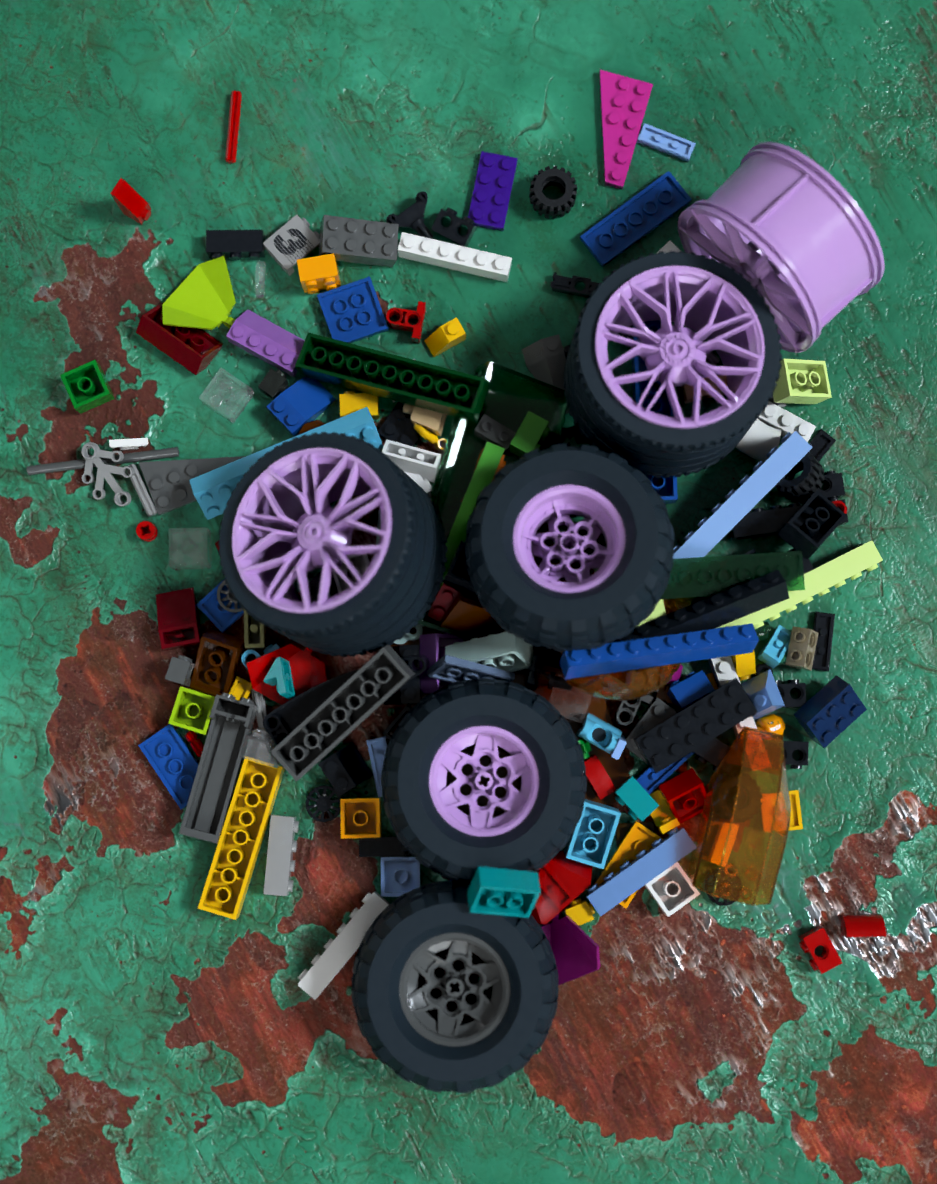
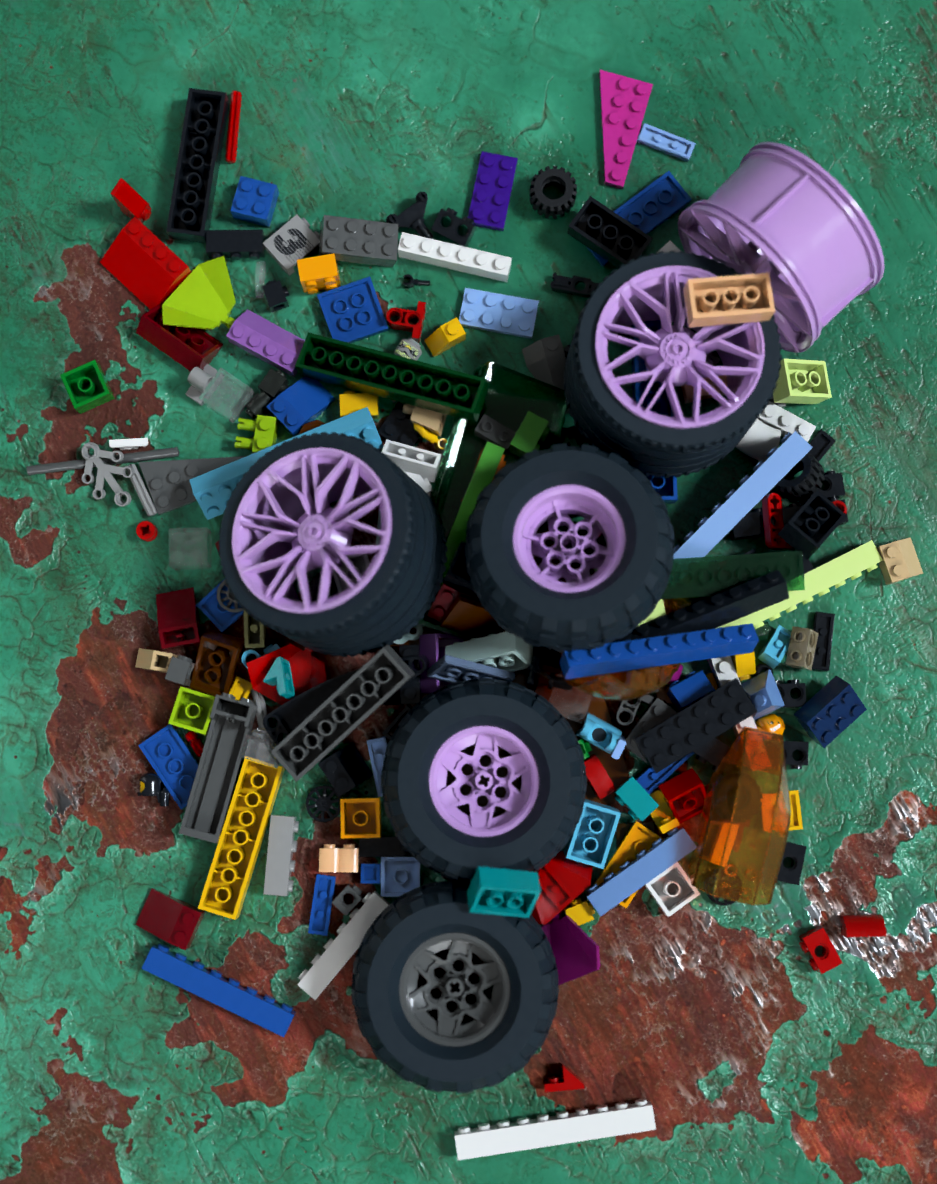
(144, 264): none -> red slope
(151, 786): none -> black piece
(153, 660): none -> tan slope
(170, 919): none -> dark red slope
(198, 165): none -> black brick
(199, 381): none -> light grey tile
(219, 990): none -> blue brick
(254, 201): none -> blue brick
(258, 404): none -> pearl dark grey brick
(265, 433): none -> lime brick
(276, 295): none -> black brick
(322, 904): none -> blue plate
(339, 859): none -> light nougat brick
(339, 901): none -> dark grey brick
(370, 873): none -> blue plate
(408, 349): none -> light grey head
(414, 281): none -> black hand
(498, 313): none -> light blue plate
(554, 1130): none -> white brick
(569, 1082): none -> red slope
(608, 234): none -> black brick
(728, 300): none -> light nougat brick
(769, 535): none -> red beam
(793, 872): none -> black brick
(899, 561): none -> tan slope

